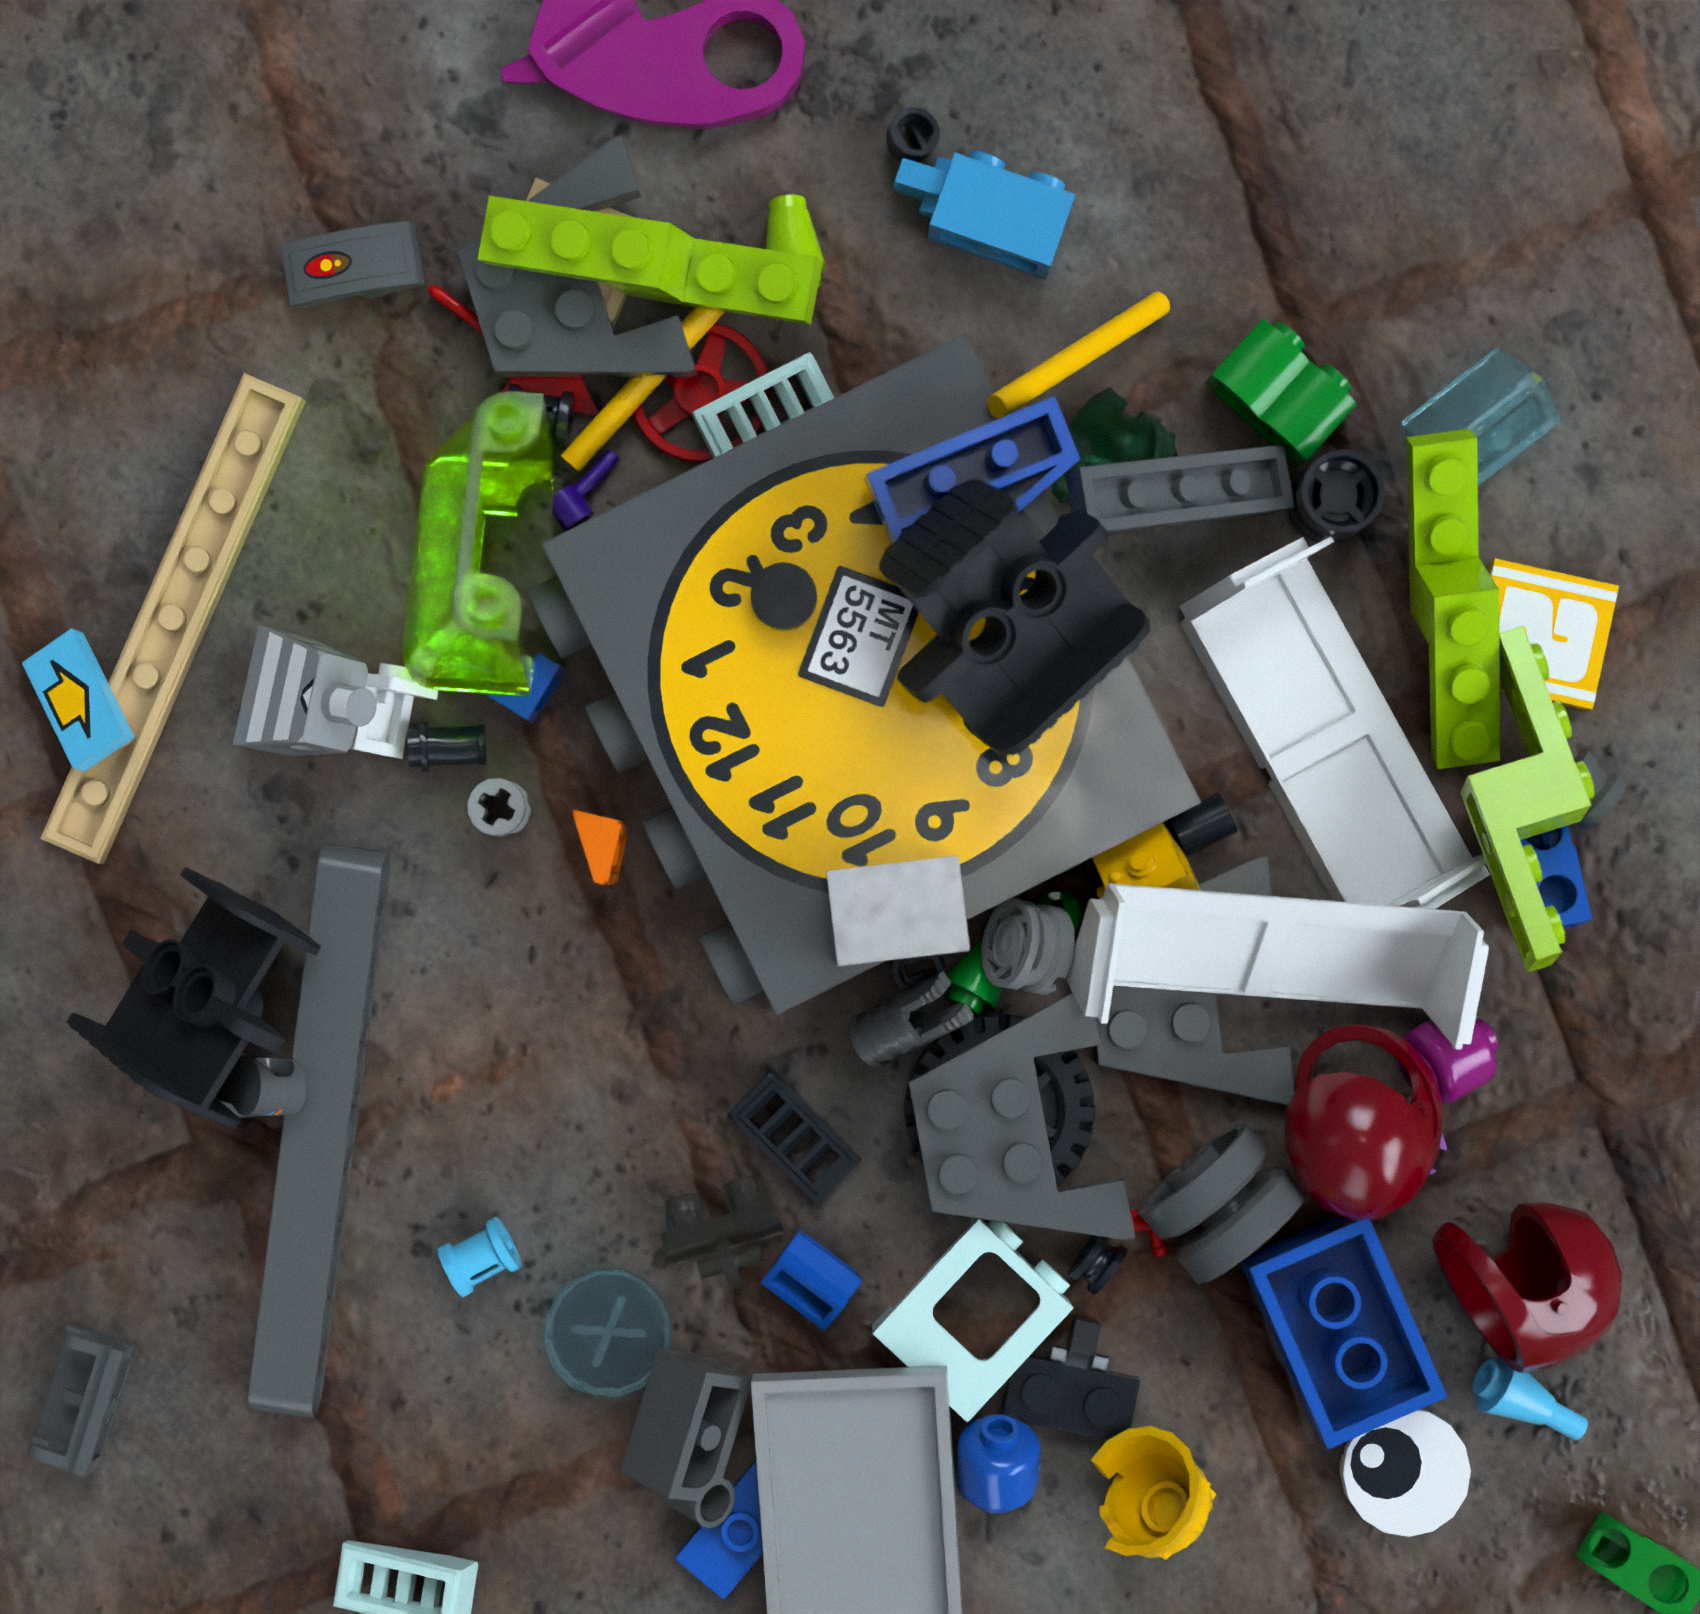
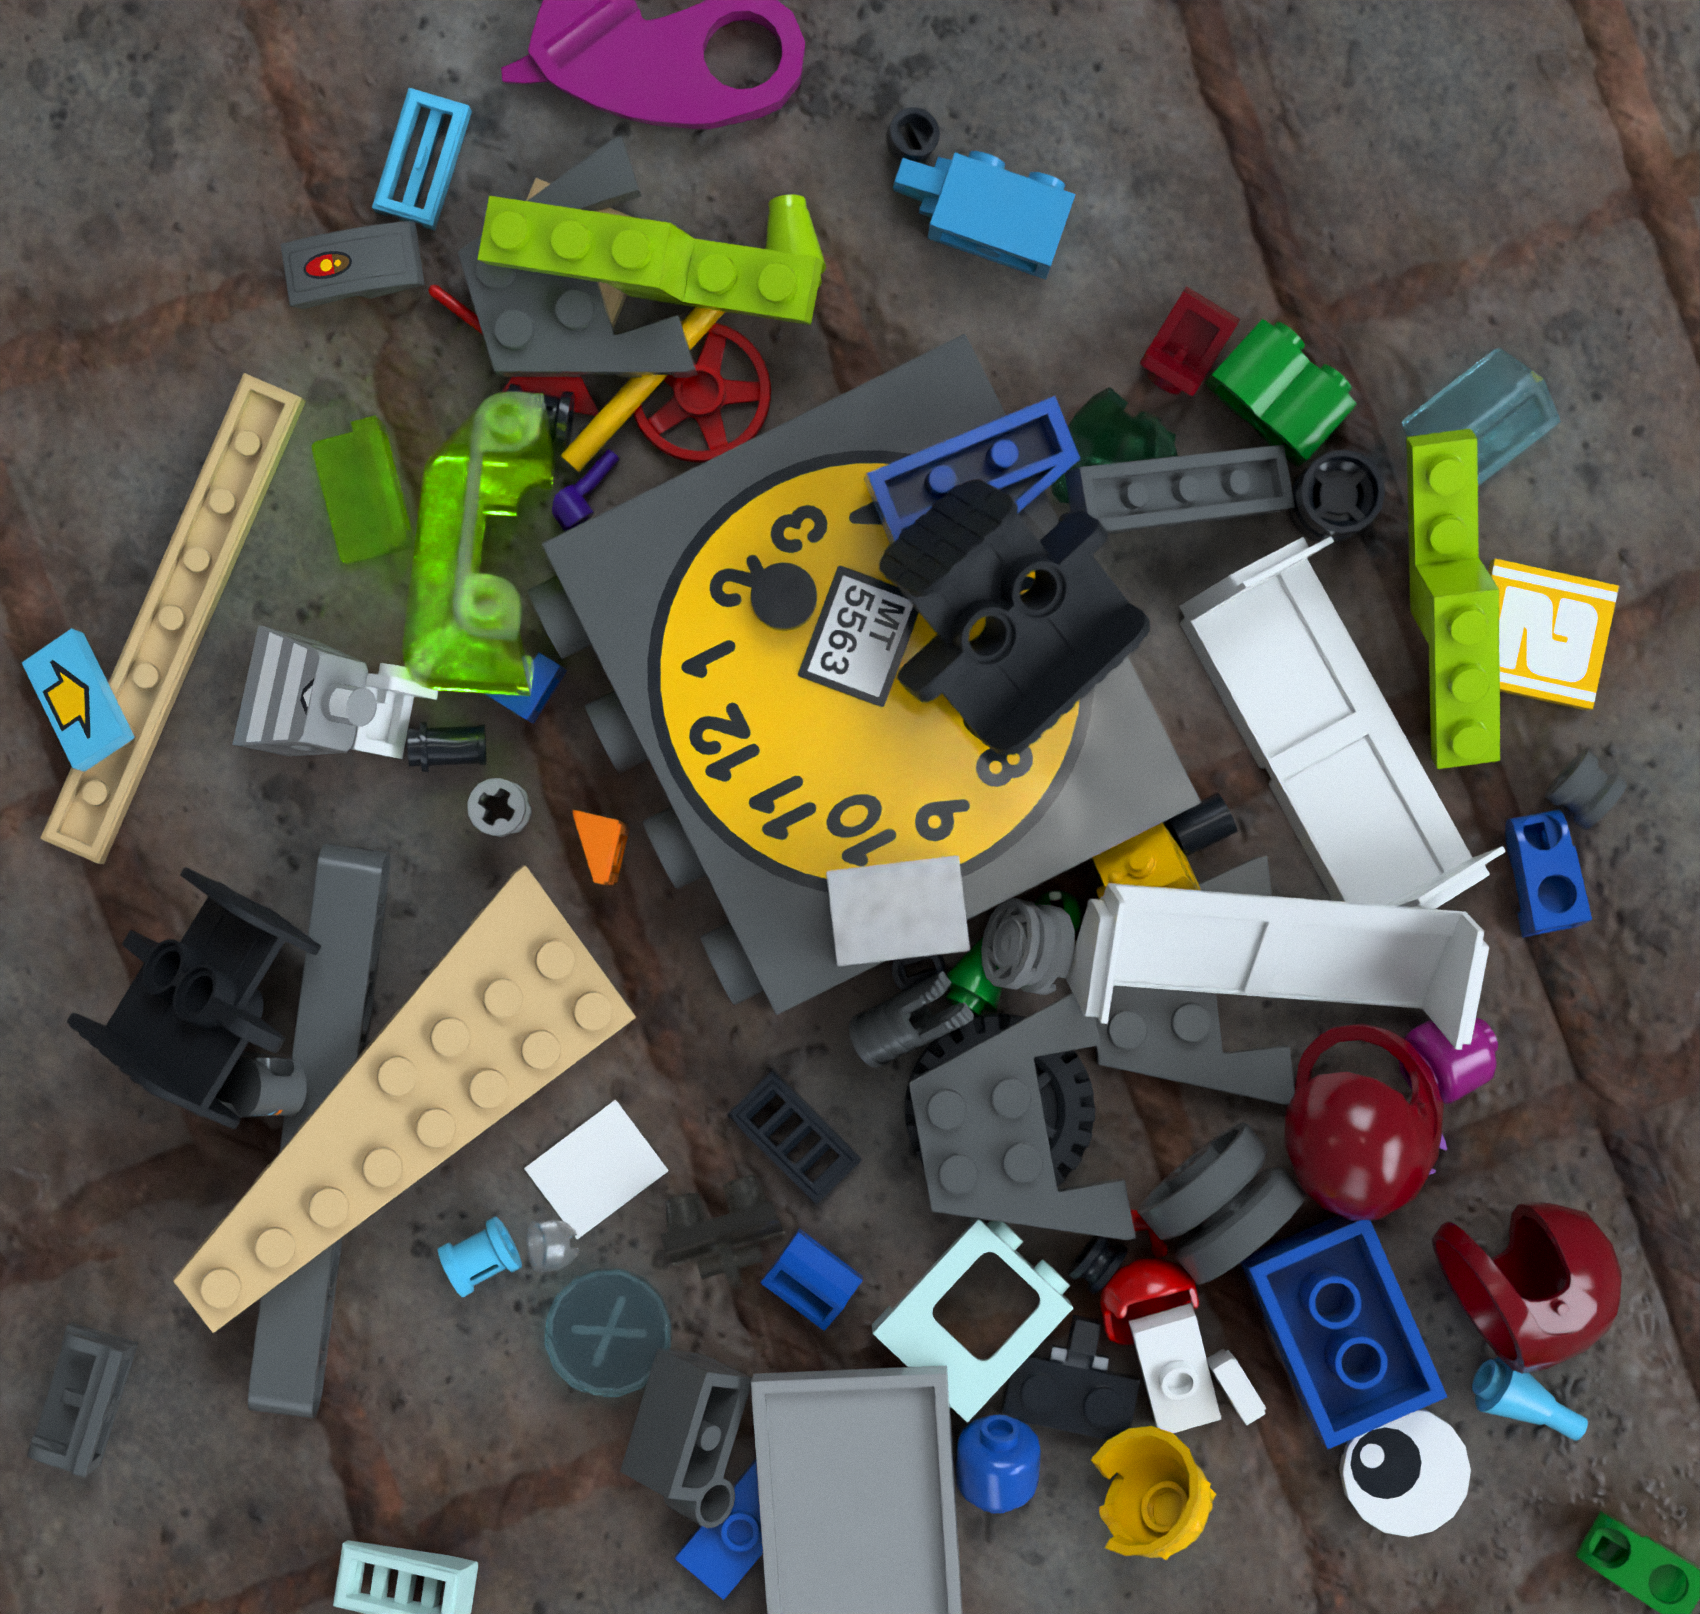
(363, 492): none -> clear neon green panel
(408, 210): none -> medium azure tile
(465, 1049): none -> tan wing
(550, 1245): none -> clear hinge
(596, 1169): none -> white sticker
(810, 379): light aqua slope -> none
(1077, 355): yellow bar -> none
(1143, 1290): none -> red hair
(1175, 1369): none -> white plate
(1188, 343): none -> dark red bracket
(1236, 1386): none -> white tile
(1528, 799): lime bracket -> none

